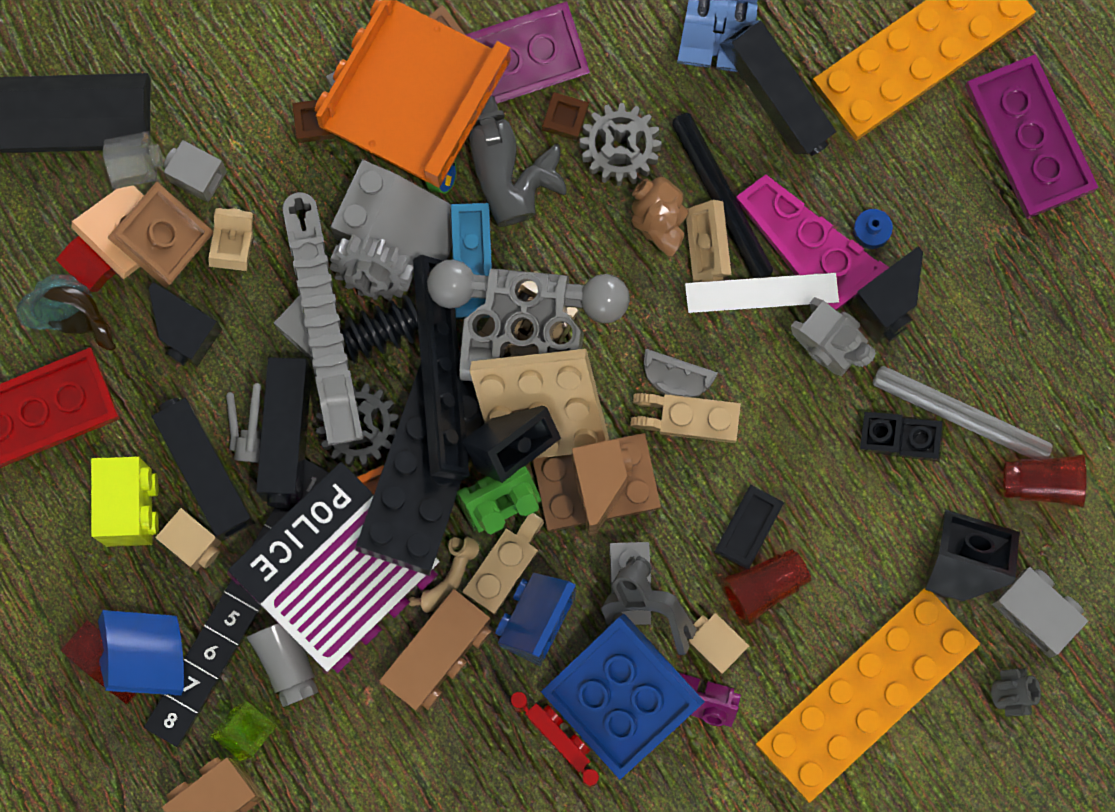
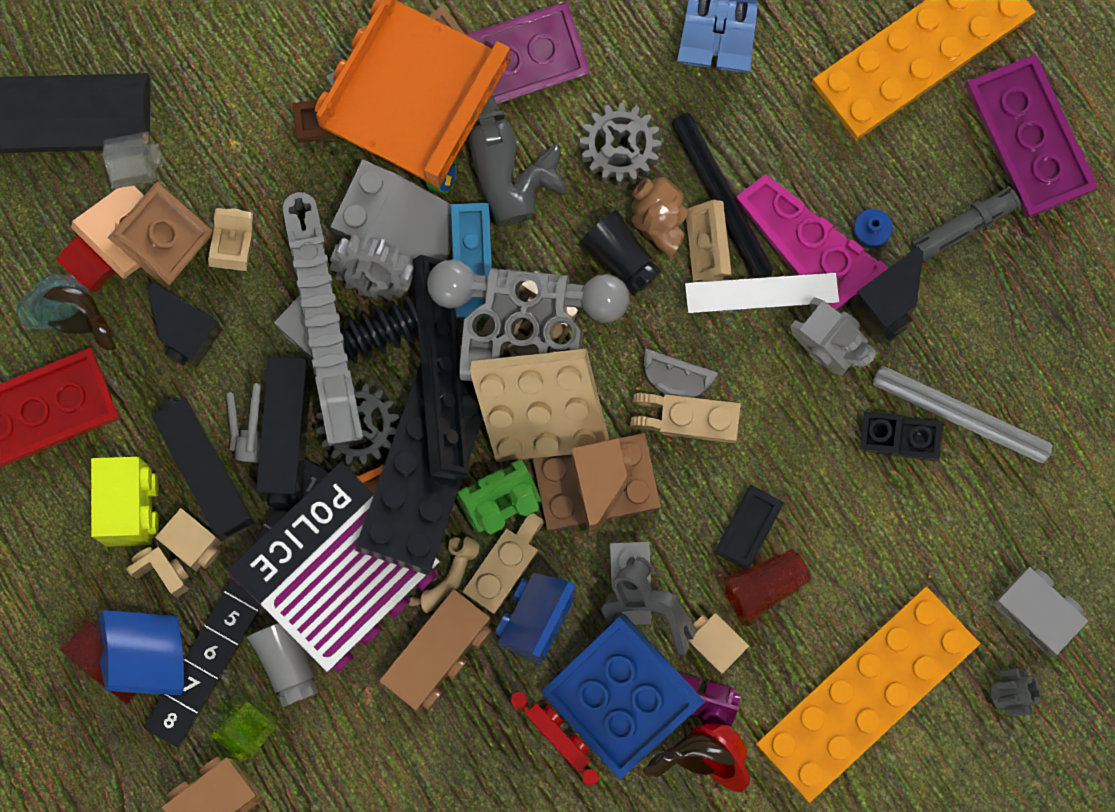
(170, 572): none -> tan bracket
(194, 170): light grey brick -> none
(511, 442): black slope -> none
(565, 116): reddish brown plate -> none
(620, 252): none -> black plant
(707, 751): none -> piece
(778, 88): black brick -> none
(971, 557): black slope -> none
(972, 220): none -> dark grey pin
(1047, 480): clear red plant -> none

